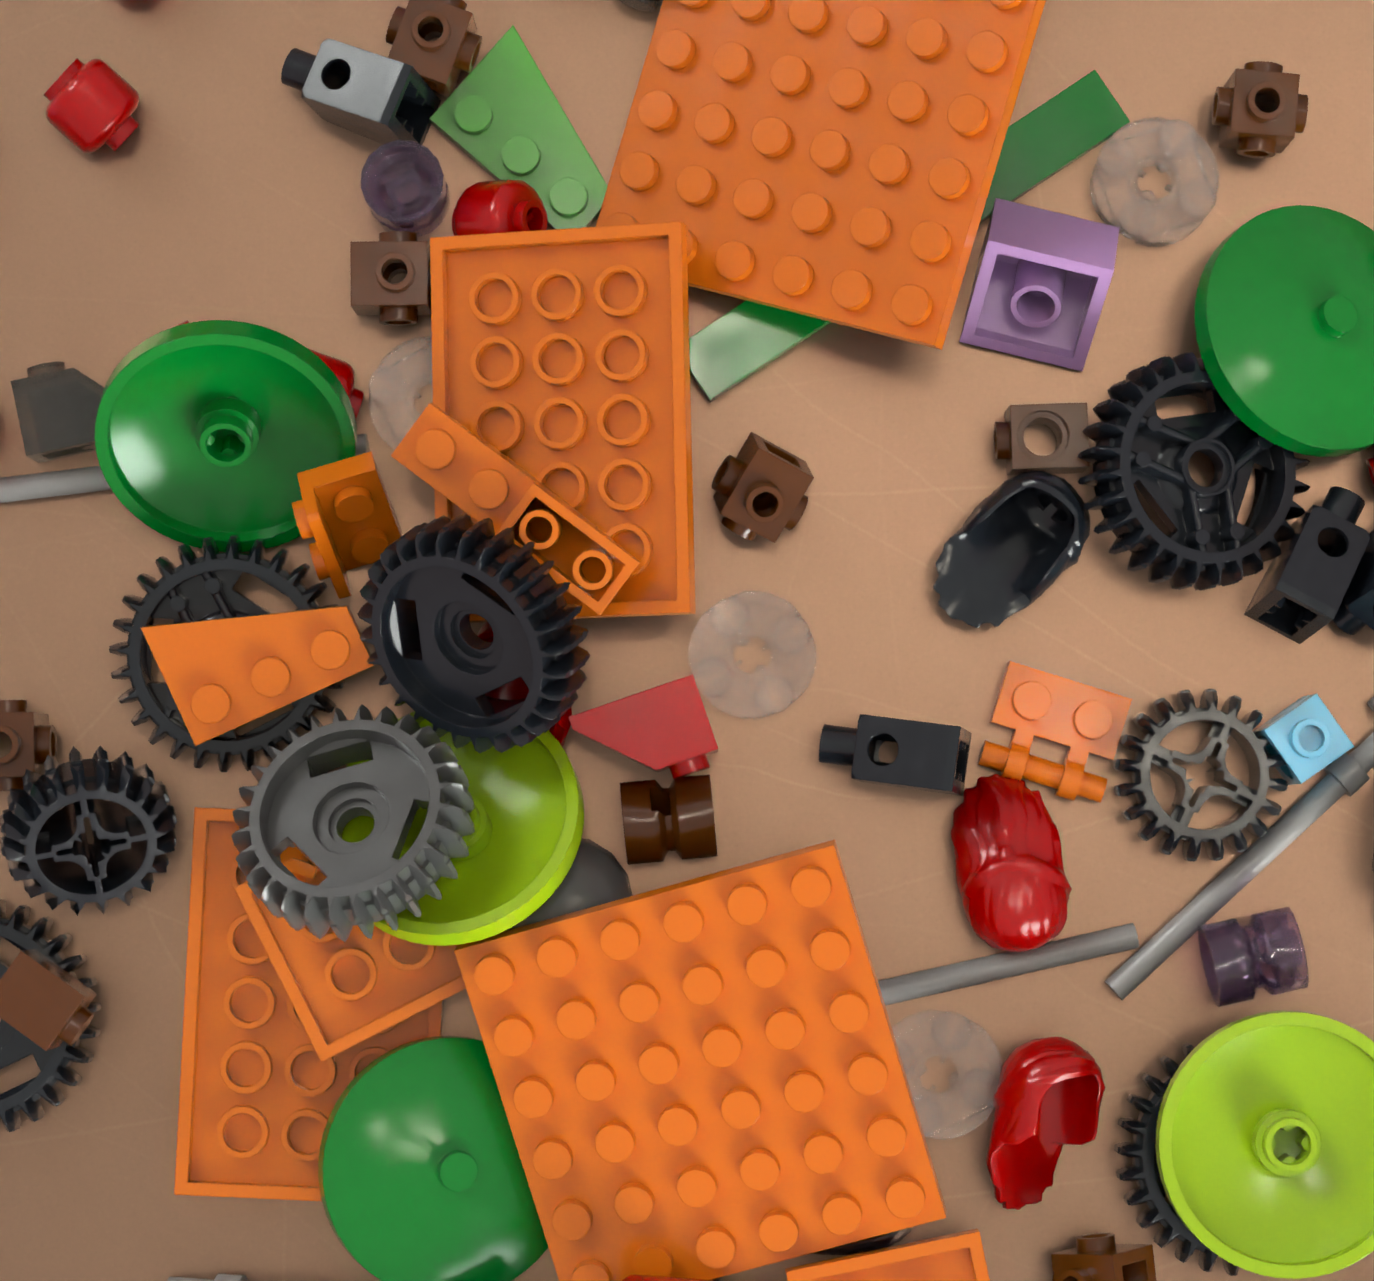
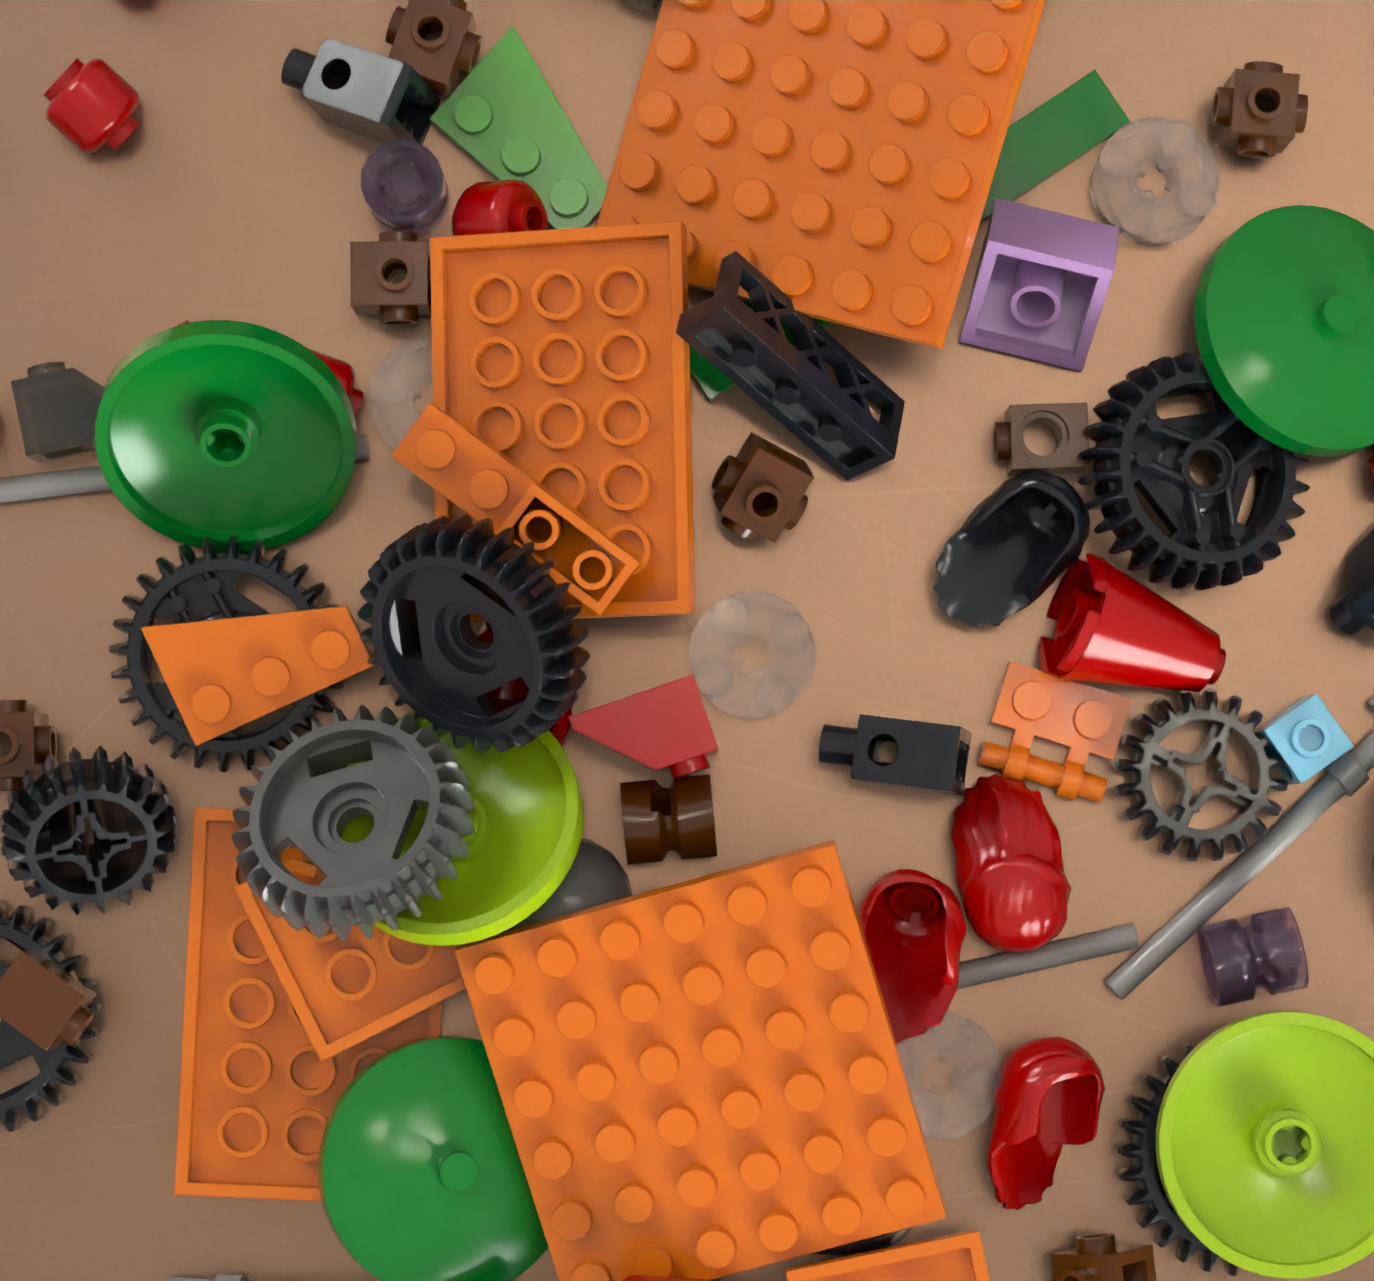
(346, 515): orange bracket -> none
(790, 381): none -> black fence
(914, 946): none -> red hair
(1126, 634): none -> red cone
(1314, 569): black torso -> none

